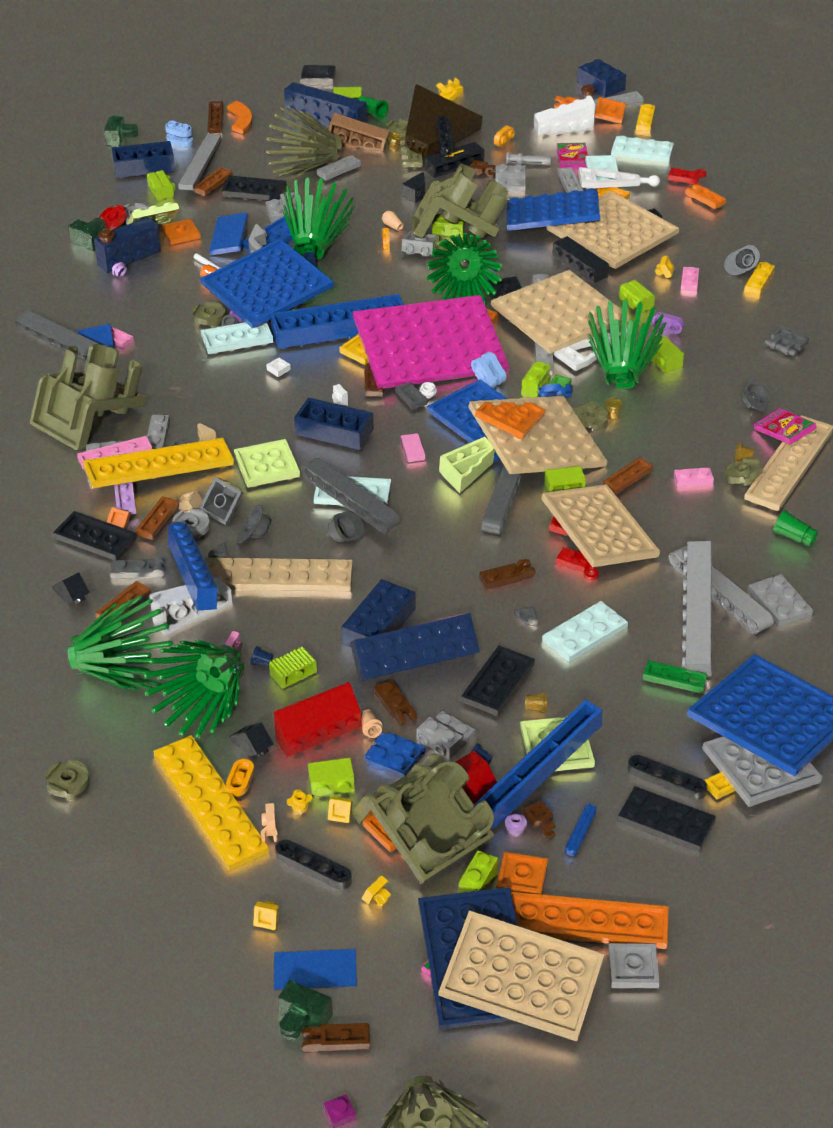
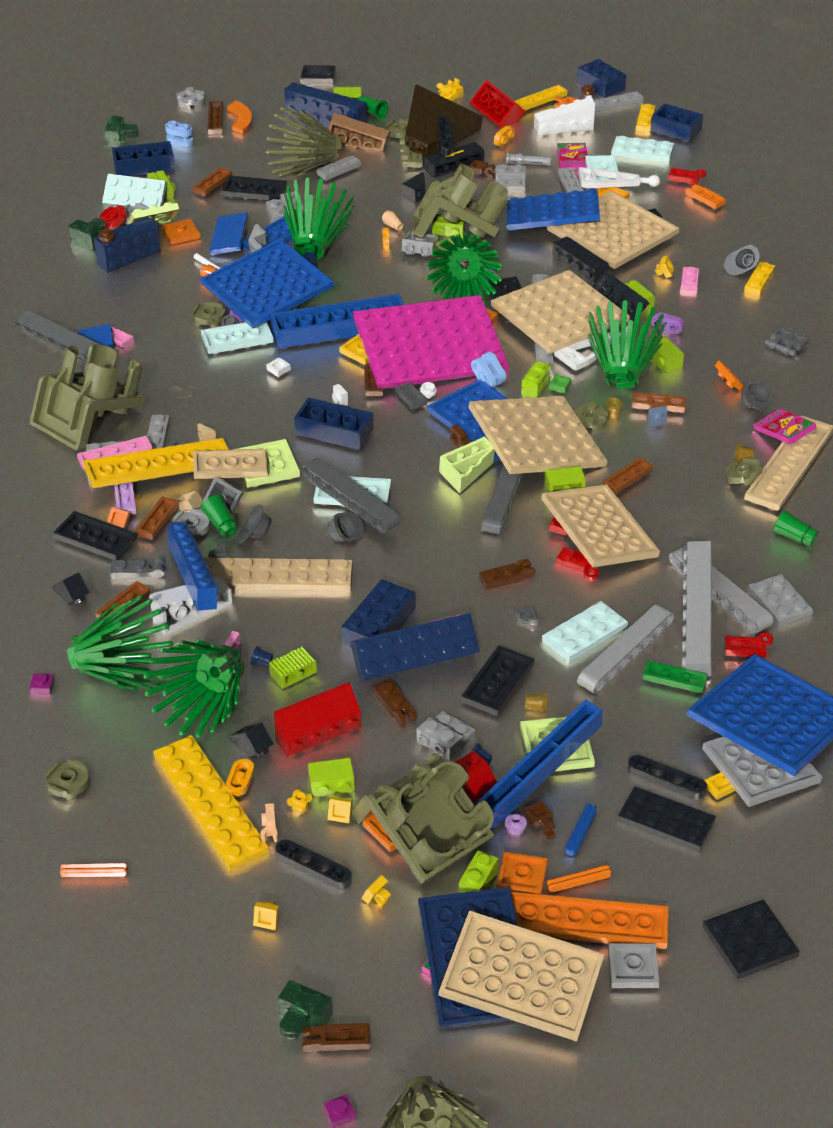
(41, 683): none -> magenta plate
(94, 870): none -> axle
(119, 269): lavender plate -> none
(132, 190): none -> light aqua plate
(191, 97): none -> light grey plate
(199, 162): light grey tile -> none
(219, 515): none -> green plant
(230, 463): none -> tan tile
(315, 968): blue sticker -> none
(371, 724): light nougat cone -> none
(393, 141): clear yellow piece -> none
(393, 753): blue plate -> none
(412, 447): bright pink tile -> none
(458, 436): none -> reddish brown plate
(496, 105): none -> red slope
(510, 417): orange plate -> none
(541, 97): none -> yellow plate
(555, 390): blue plate -> none
(578, 878): none -> orange axle
(610, 110): orange plate -> none
(617, 292): none -> black plate
(625, 649): none -> light grey beam
(647, 401): none -> dark orange plate
(657, 416): none -> sand blue plate
(676, 122): none -> dark blue brick
(693, 477): bright pink plate -> none
(732, 379): none -> orange plate
(747, 645): none -> red hinge
(750, 939): none -> black plate

